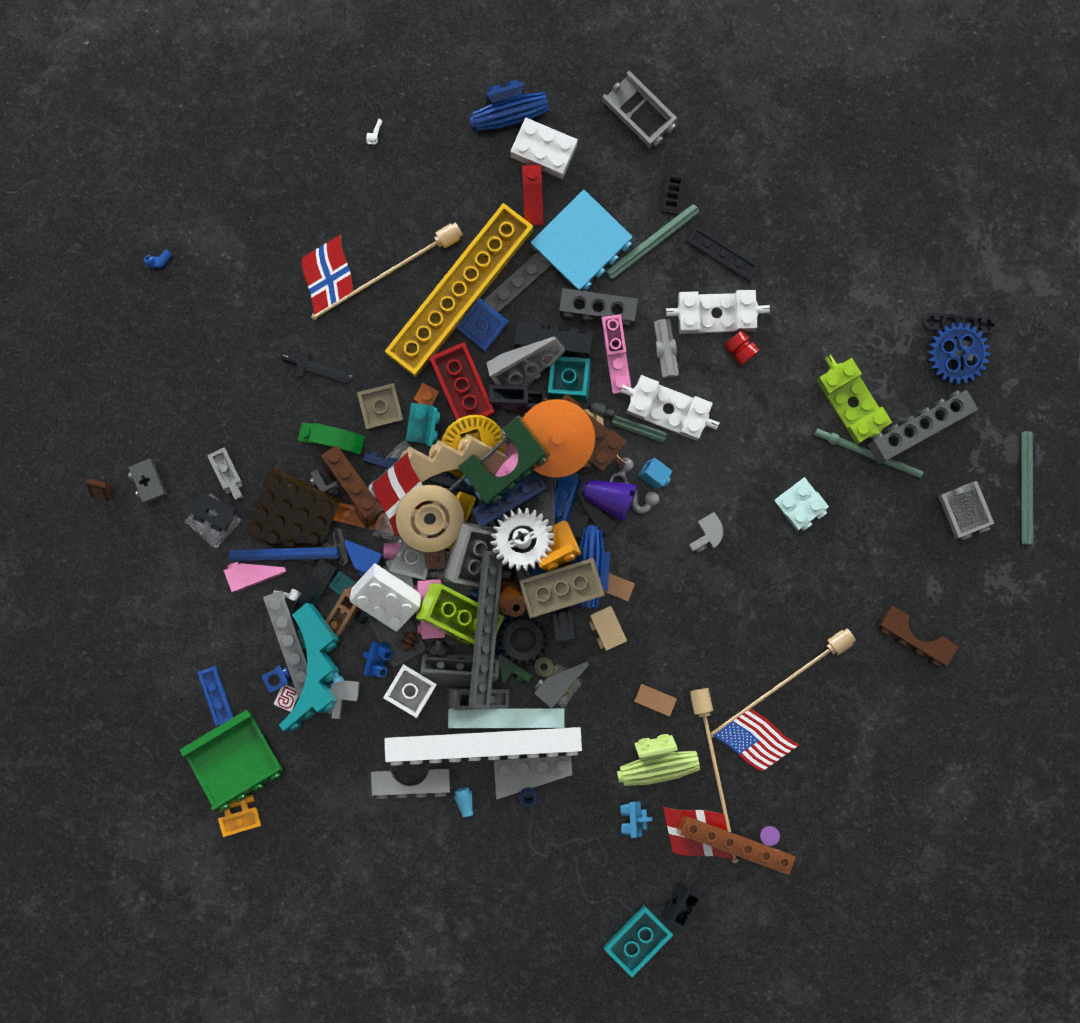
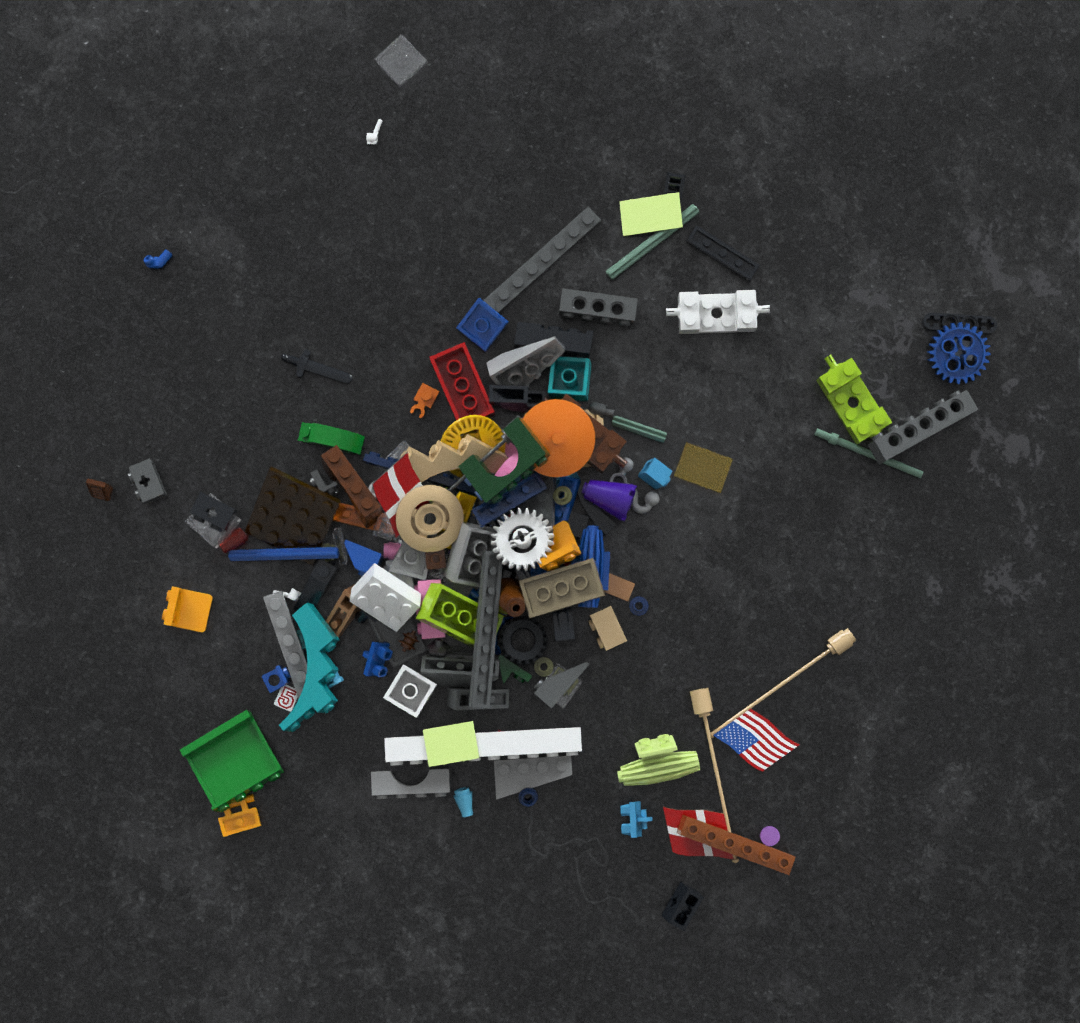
(187, 609): none -> light orange bracket
(215, 695): blue tile -> none
(226, 472): light grey hinge -> none
(233, 540): none -> clear red cone
(247, 575): bright pink slope -> none
(330, 276): flag -> none
(340, 583): teal plate -> none
(344, 691): light grey brick -> none
(380, 406): dark tan plate -> none
(400, 60): none -> clear tile
(422, 424): teal bracket -> none
(450, 744): none -> yellowish green window
(459, 290): yellow brick -> none
(506, 718): light aqua tile -> none
(508, 107): blue plate -> none
(532, 194): red slope -> none
(544, 147): white brick -> none
(567, 497): none -> olive plate
(582, 241): medium azure panel -> none
(616, 352): bright pink slope -> none
(623, 92): light grey door -> none
(632, 606): none -> dark blue plate
(638, 941): teal brick -> none
(651, 214): none -> yellowish green window
(655, 700): medium nougat tile -> none
(666, 348): light grey piece -> none
(688, 415): white brick -> none
(703, 467): none -> clear yellow window
(712, 531): light grey brick -> none
(741, 347): red wheel -> none
(801, 505): light aqua plate -> none
(897, 624): reddish brown arch -> none
(966, 510): window -> none
(1027, 487): sand green axle -> none

